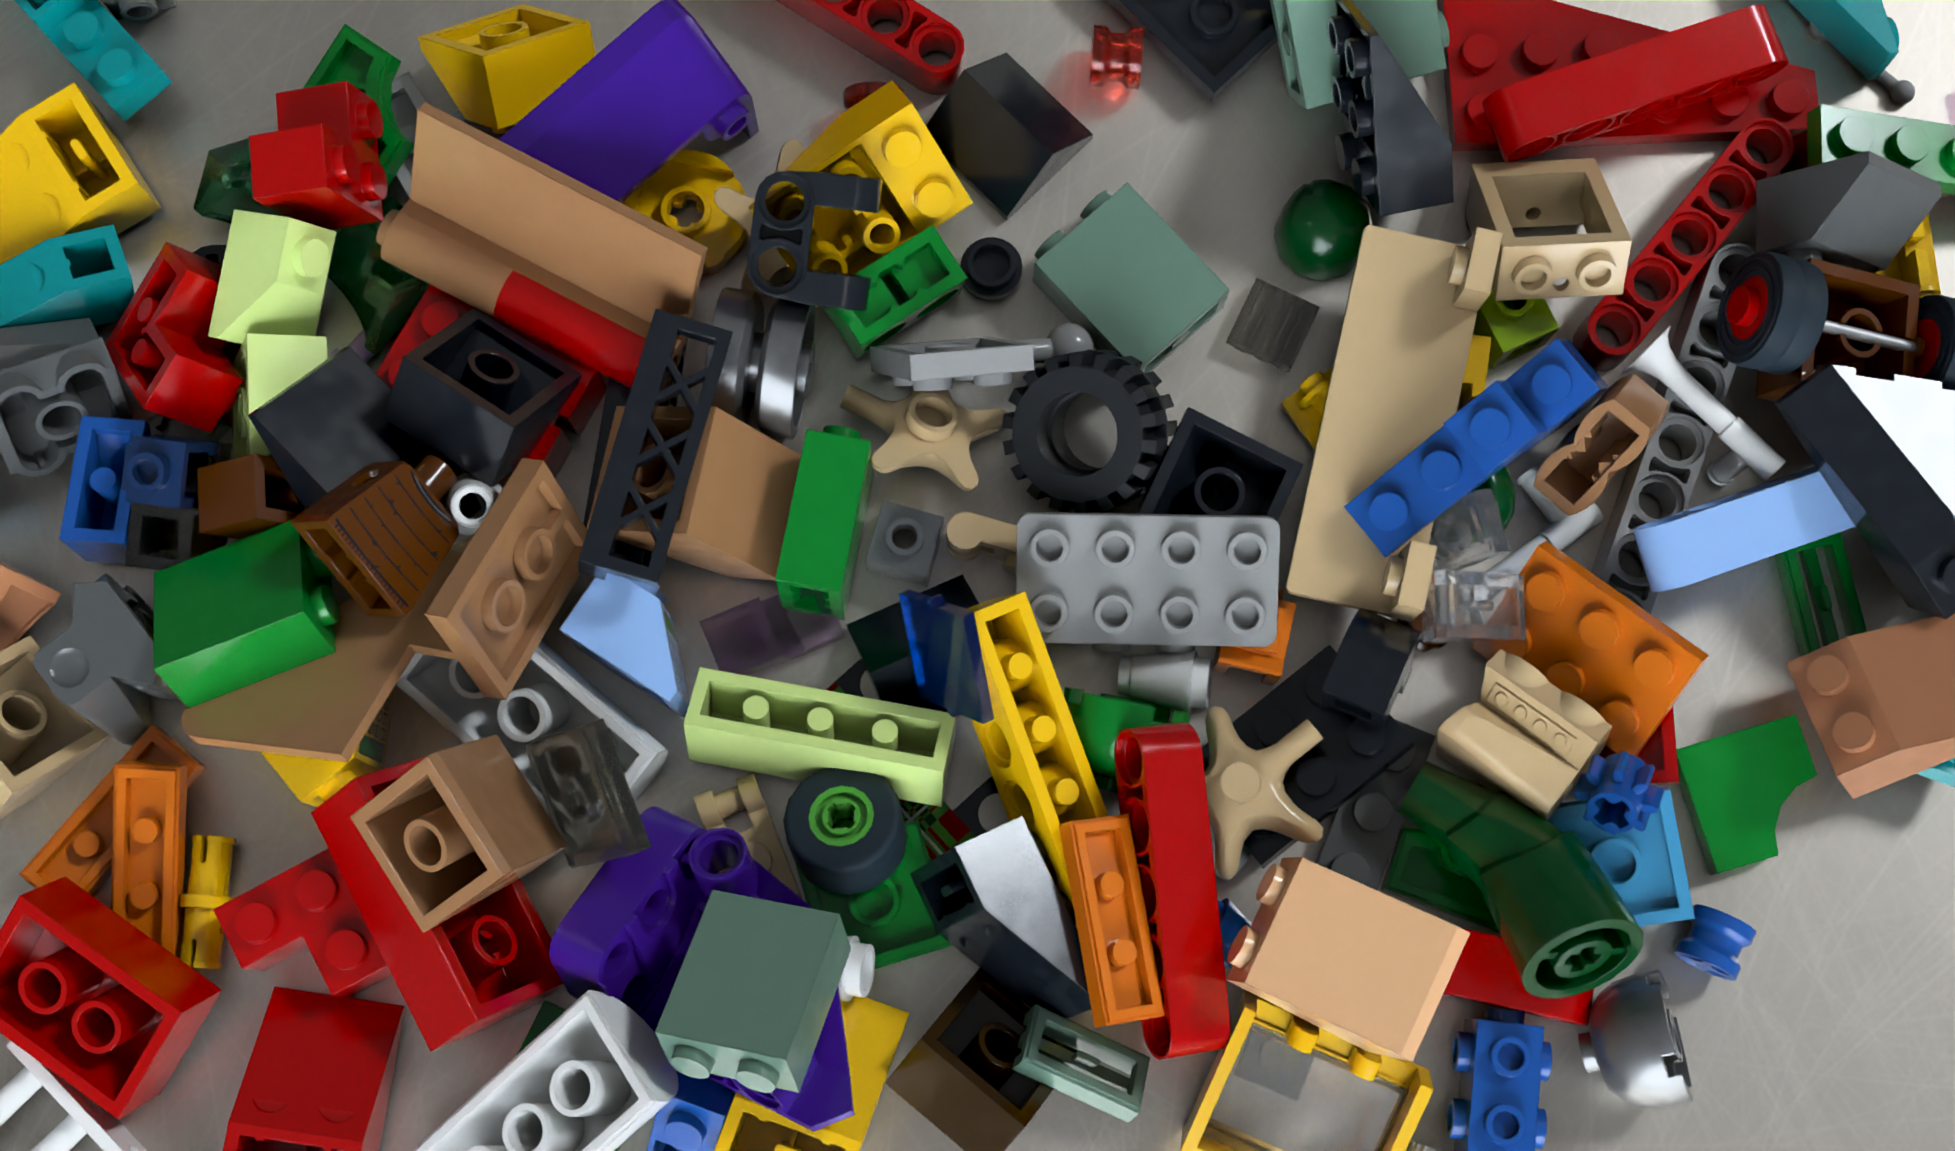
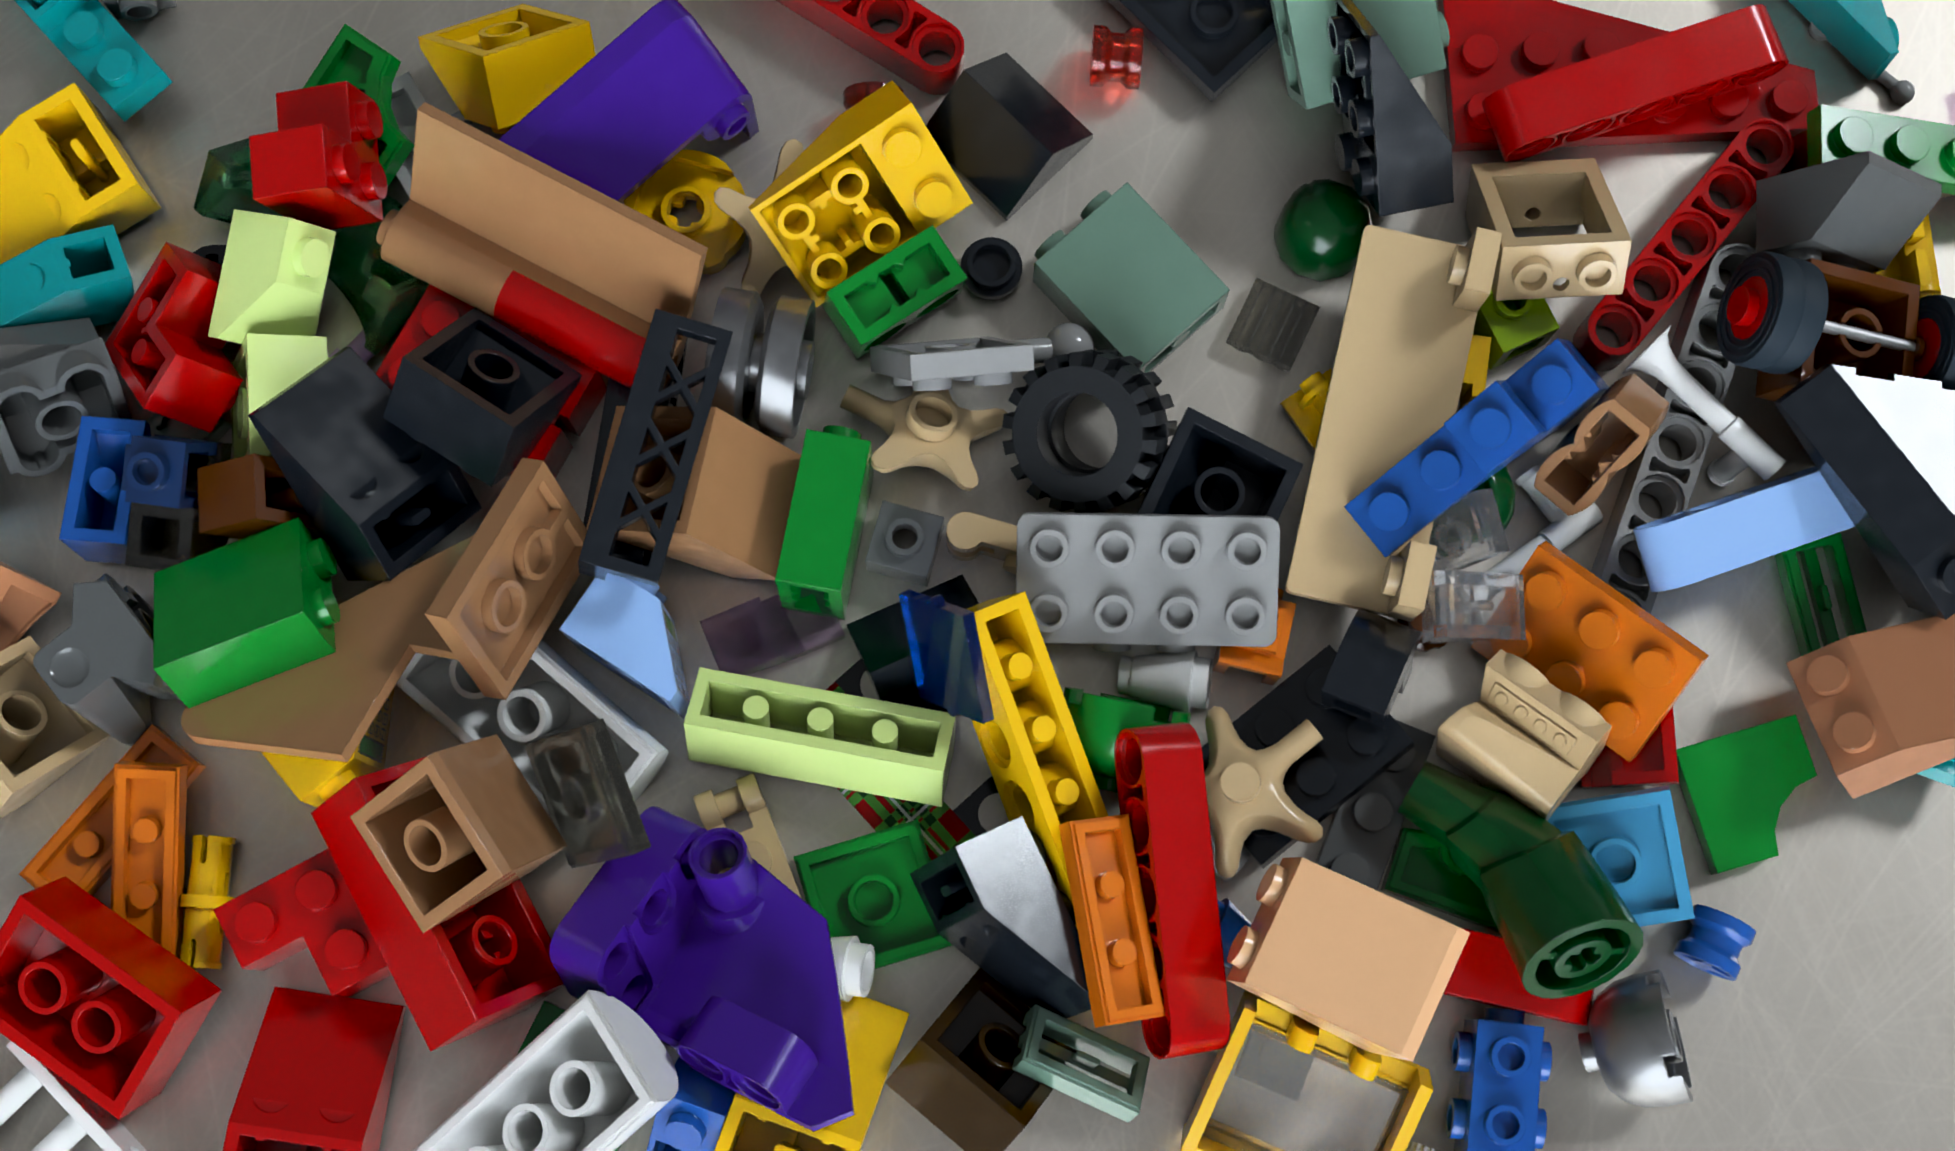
(384, 532): reddish brown torso -> none
(464, 485): white cone -> none
(754, 992): sand green brick -> none
(794, 235): black piece -> none
(857, 851): black wheel -> none
(1618, 792): blue gear -> none

